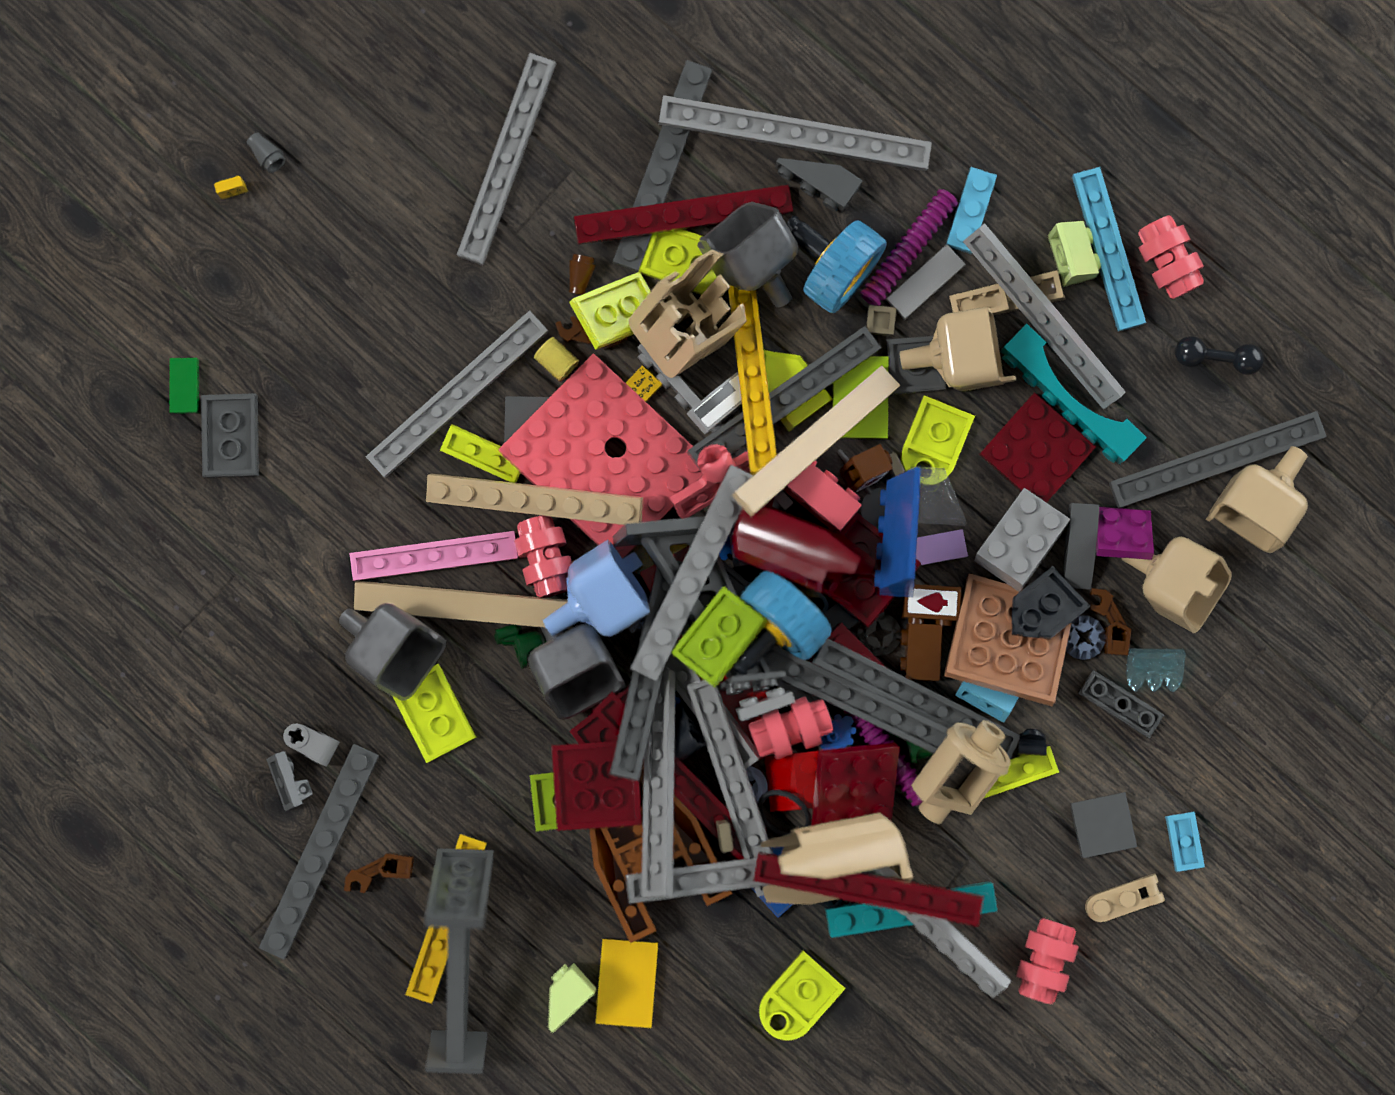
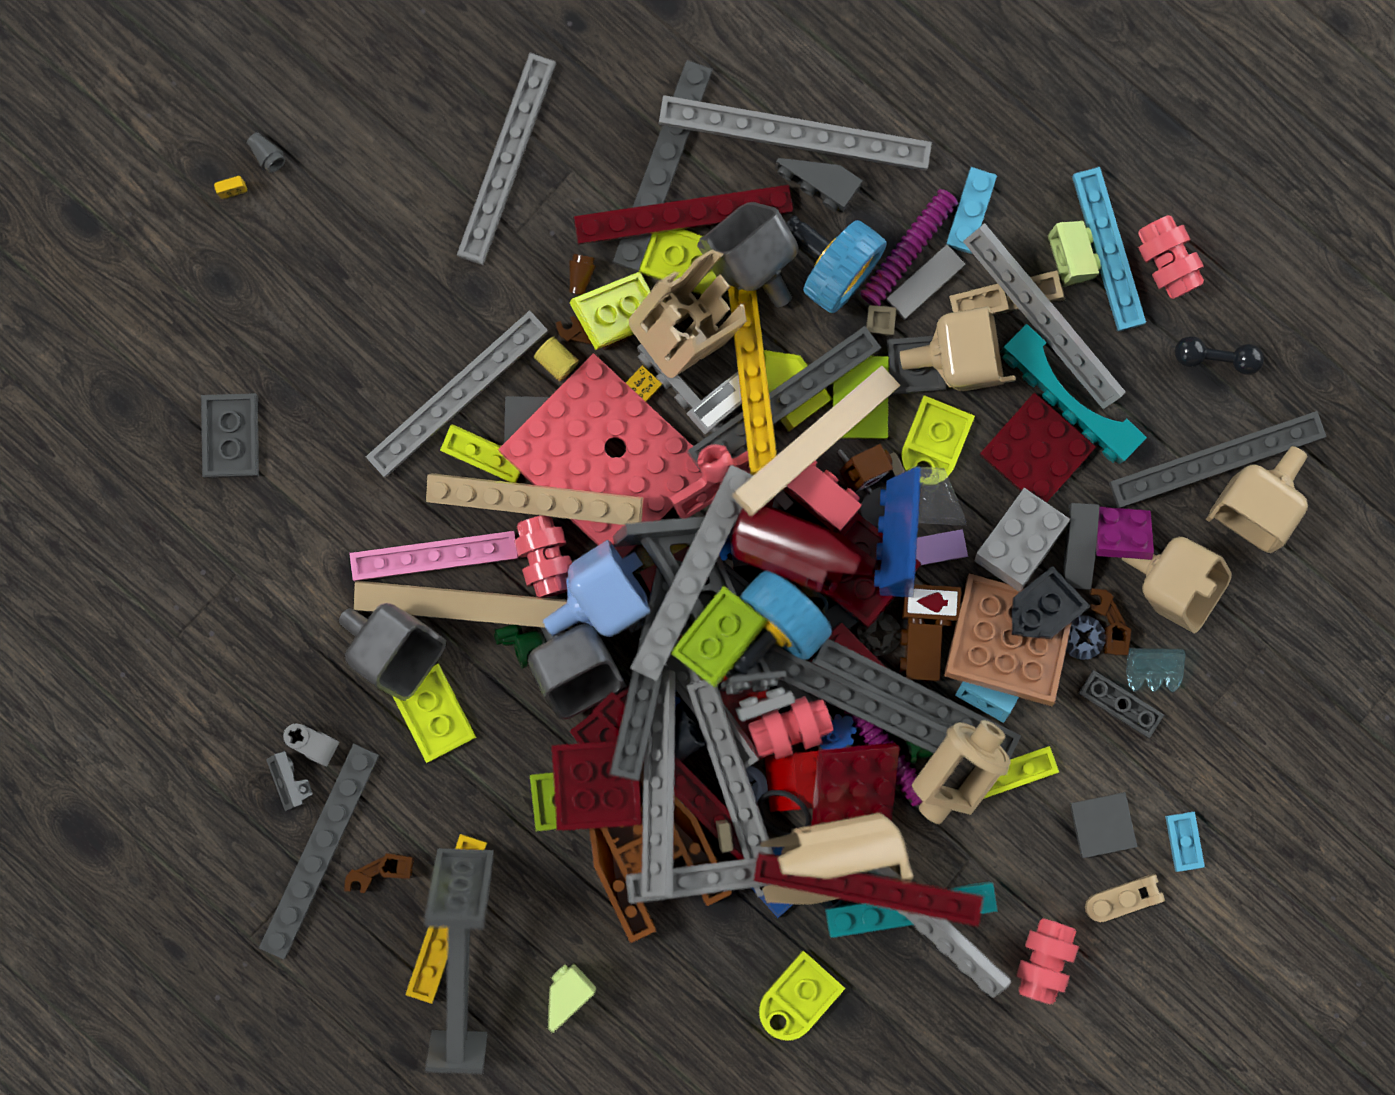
(184, 386): green tile -> none
(626, 983): yellow tile -> none
(1032, 743): black plate -> none

